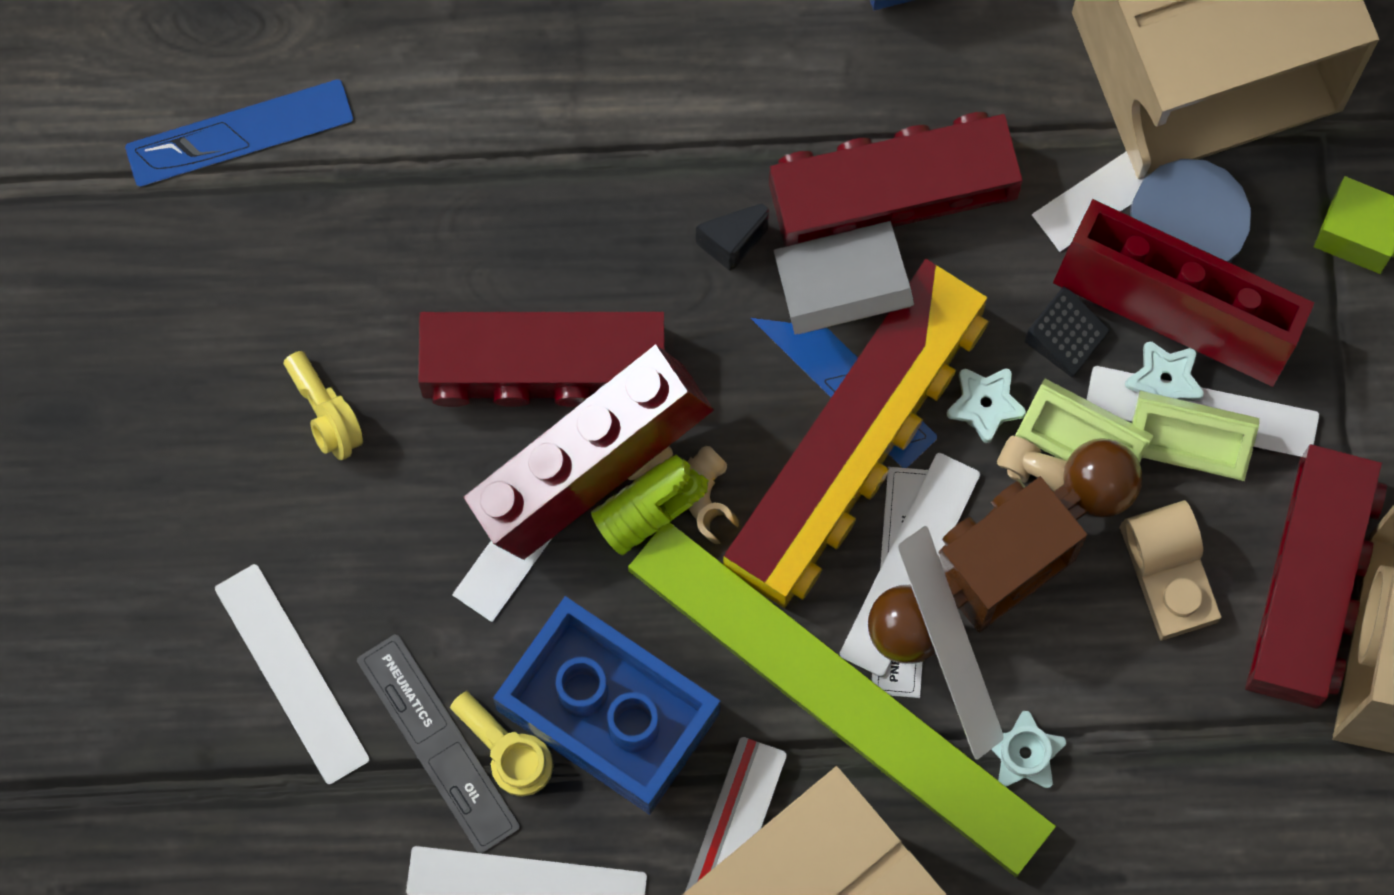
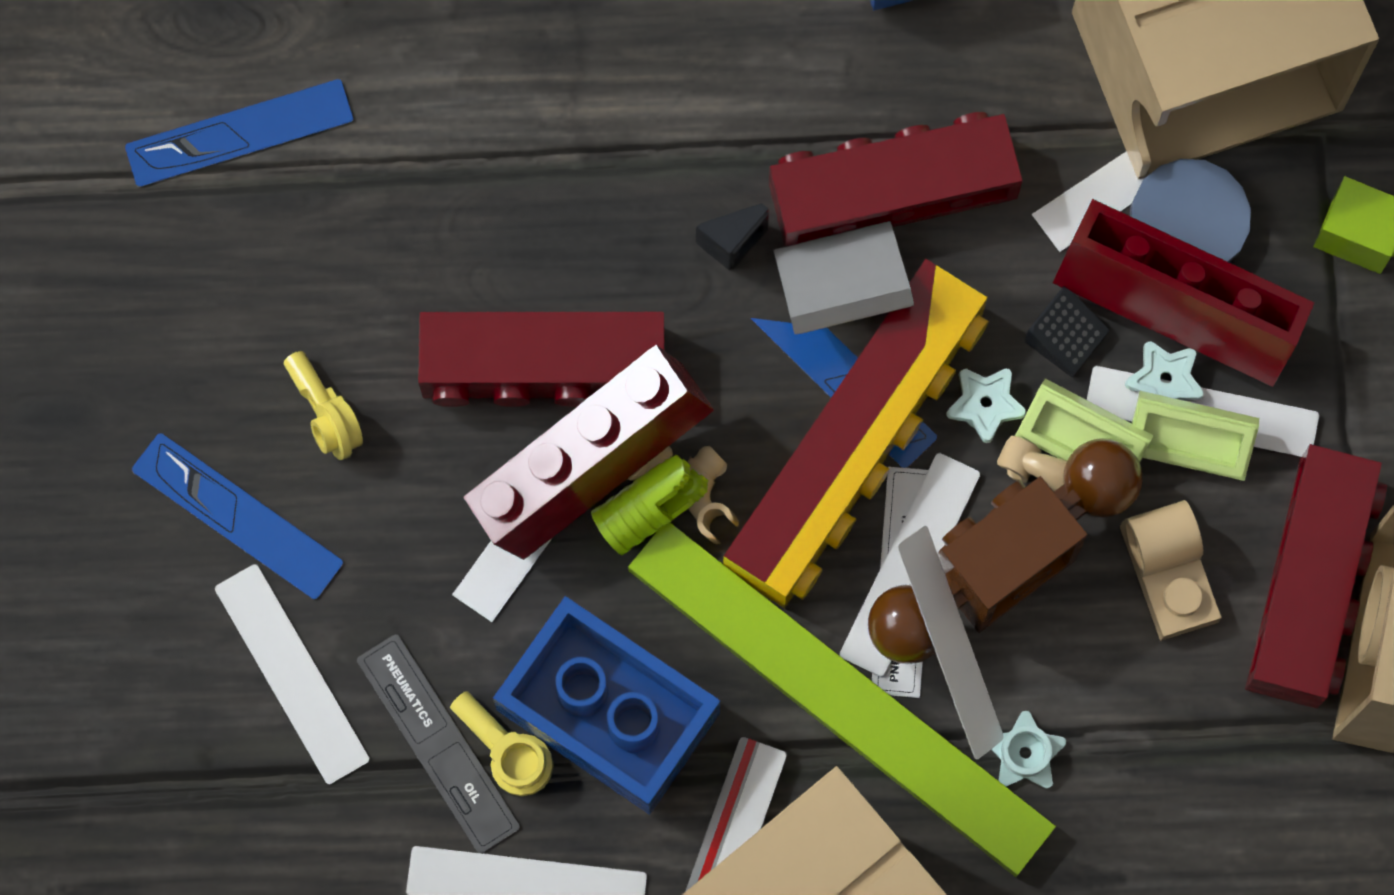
(237, 516): none -> blue sticker

